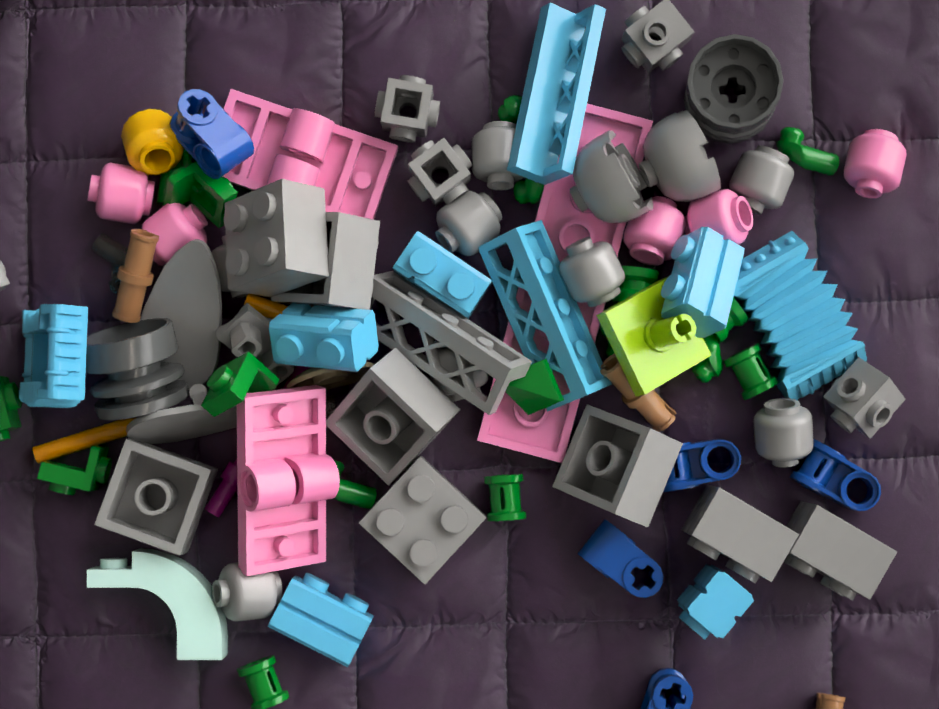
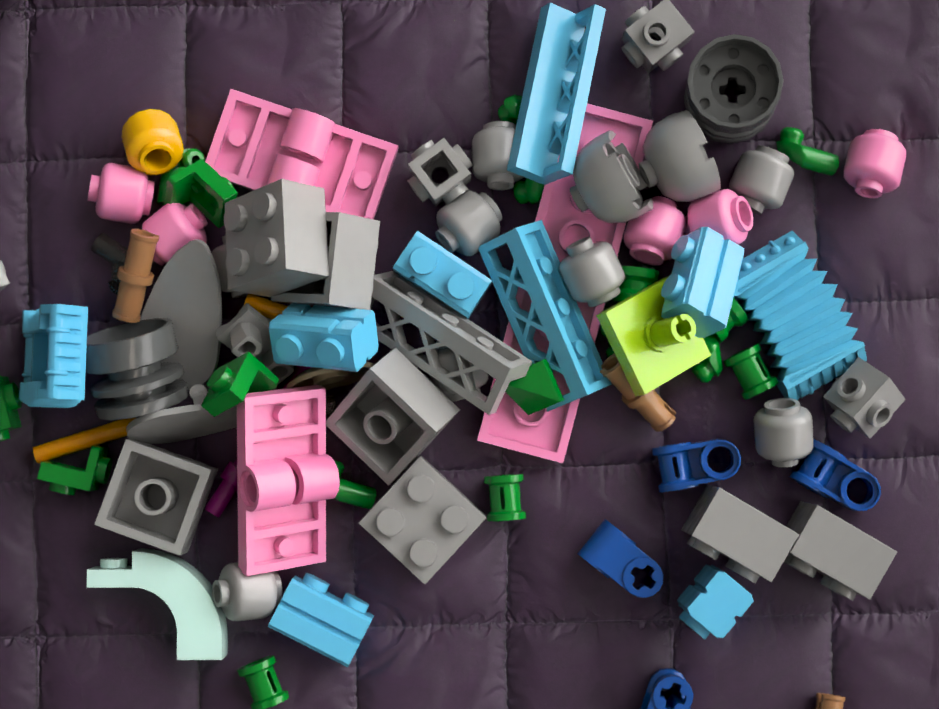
(210, 137): blue piece -> none
(407, 92): light grey brick -> none
(617, 465): light grey brick -> none

